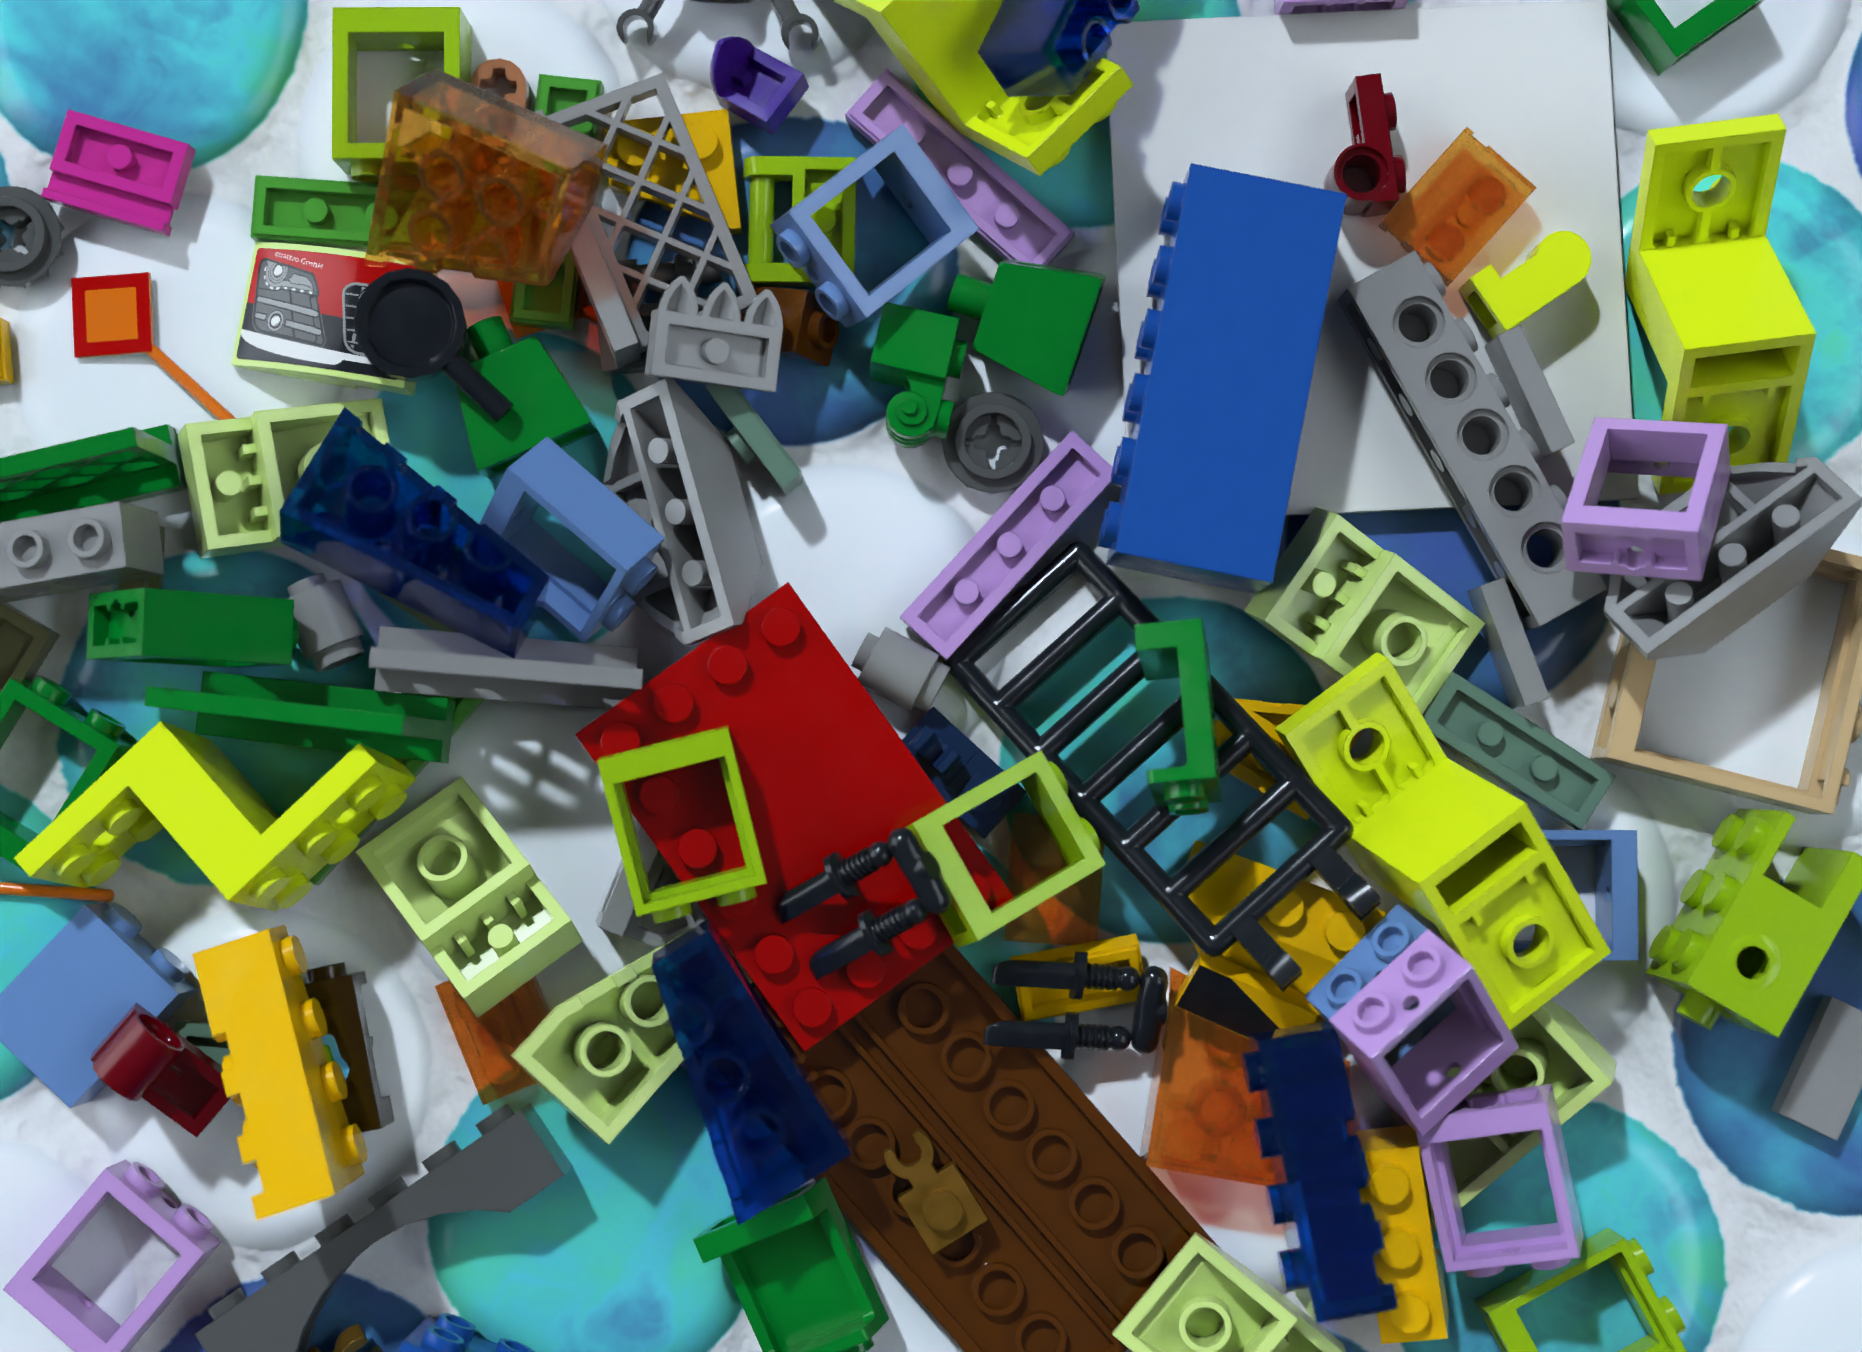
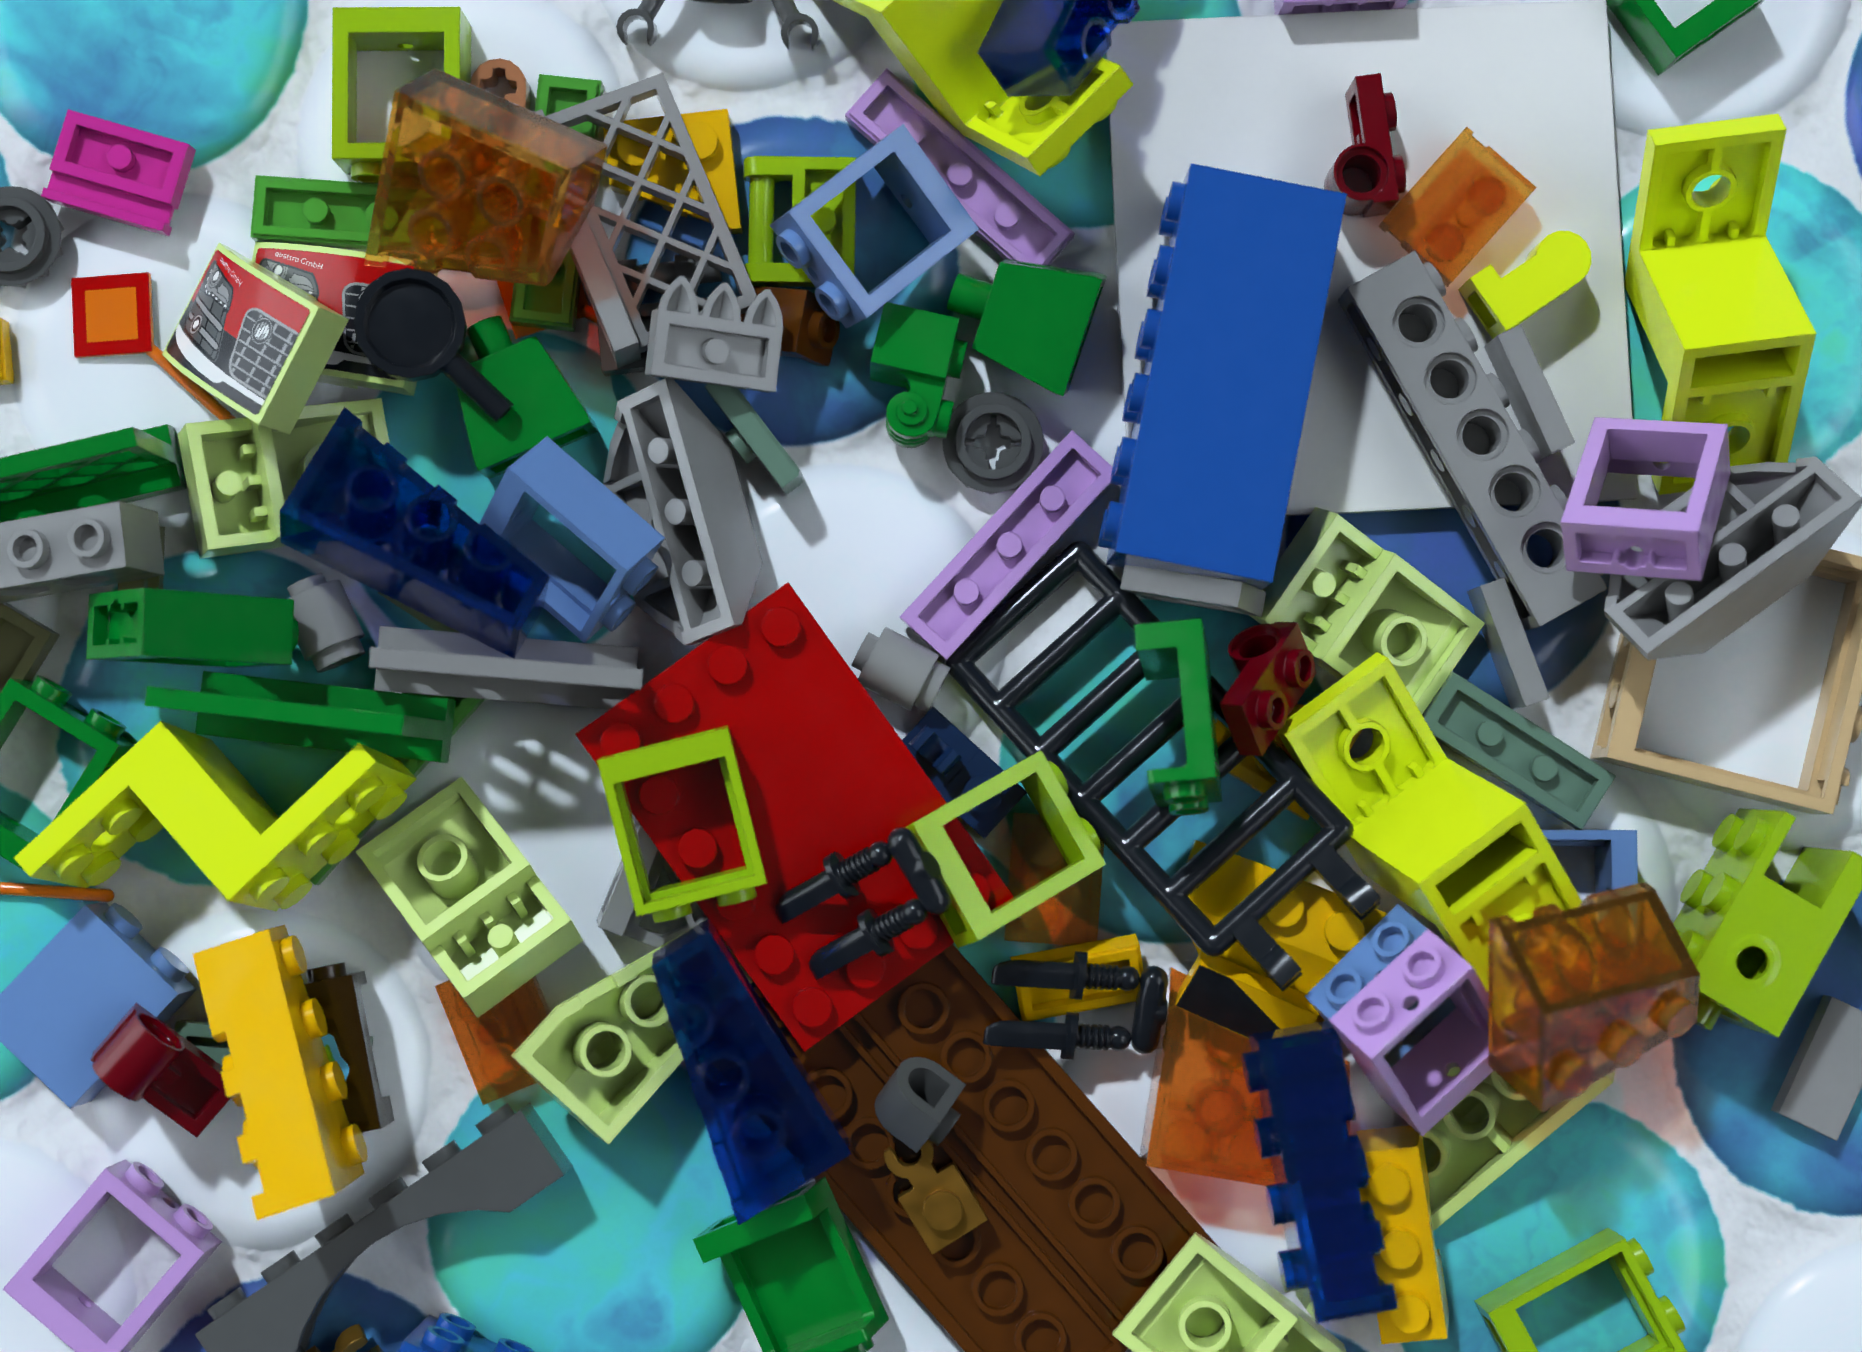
(254, 340): none -> slope
(754, 83): dark purple plate -> none
(919, 1102): none -> dark grey plate
(1193, 590): none -> light grey tile
(1271, 679): none -> dark red plate
(1490, 1251): lavender window -> none
(1585, 991): none -> clear orange wedge

